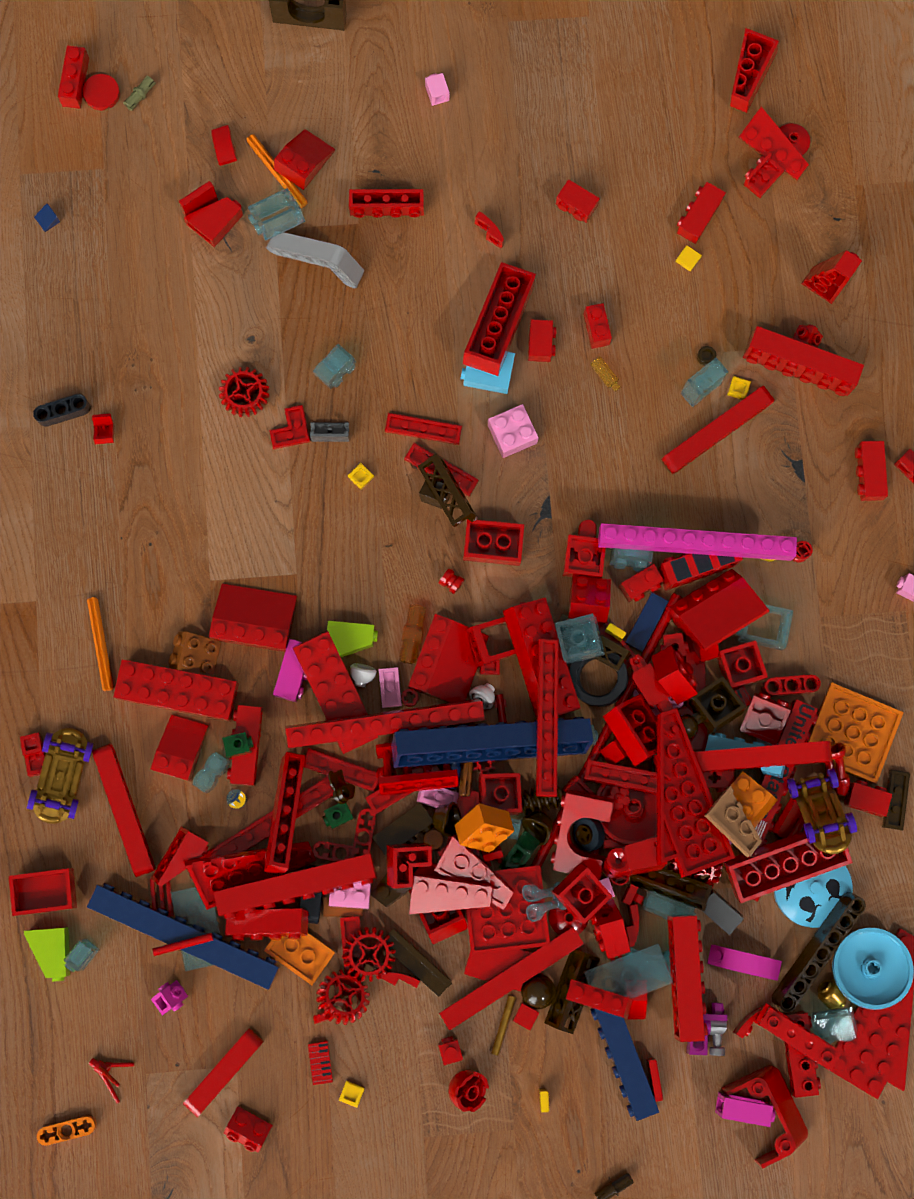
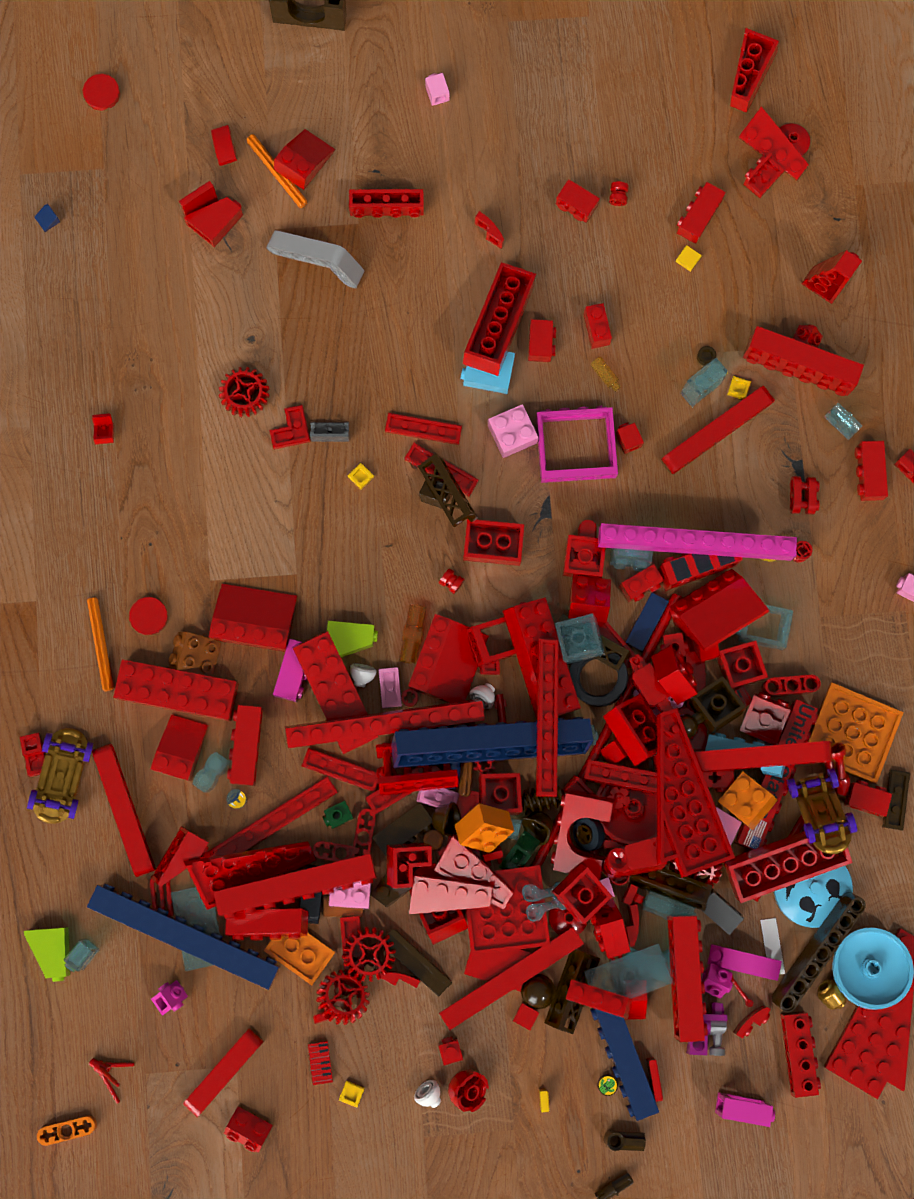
(42, 891): red piece -> none
(70, 413): black beam -> none
(73, 77): red brick -> none
(139, 93): olive pin -> none
(148, 616): none -> red tile
(182, 944): red bar -> none
(238, 744): dark green brick -> none
(280, 222): clear light blue window -> none
(284, 813): red brick -> none
(335, 366): clear light blue brick -> none
(341, 791): dark brown plate -> none
(428, 1094): none -> white brick
(503, 1025): pearl gold bar -> none
(581, 413): none -> dark pink window
(607, 1085): none -> tile
(615, 632): yellow tile -> none
(618, 195): none -> red wheel
(627, 1140): none -> dark brown piece
(629, 437): none -> red brick
(717, 980): none -> dark pink brick
(730, 819): medium nougat wing -> none
(748, 1002): none -> red hinge
(771, 1083): red windscreen -> none
(772, 941): none -> white sticker
(787, 819): red tile -> none
(798, 1036): red fence -> none
(811, 488): none -> red brick
(835, 1025): clear light blue brick -> none
(843, 421): none -> clear light blue hips

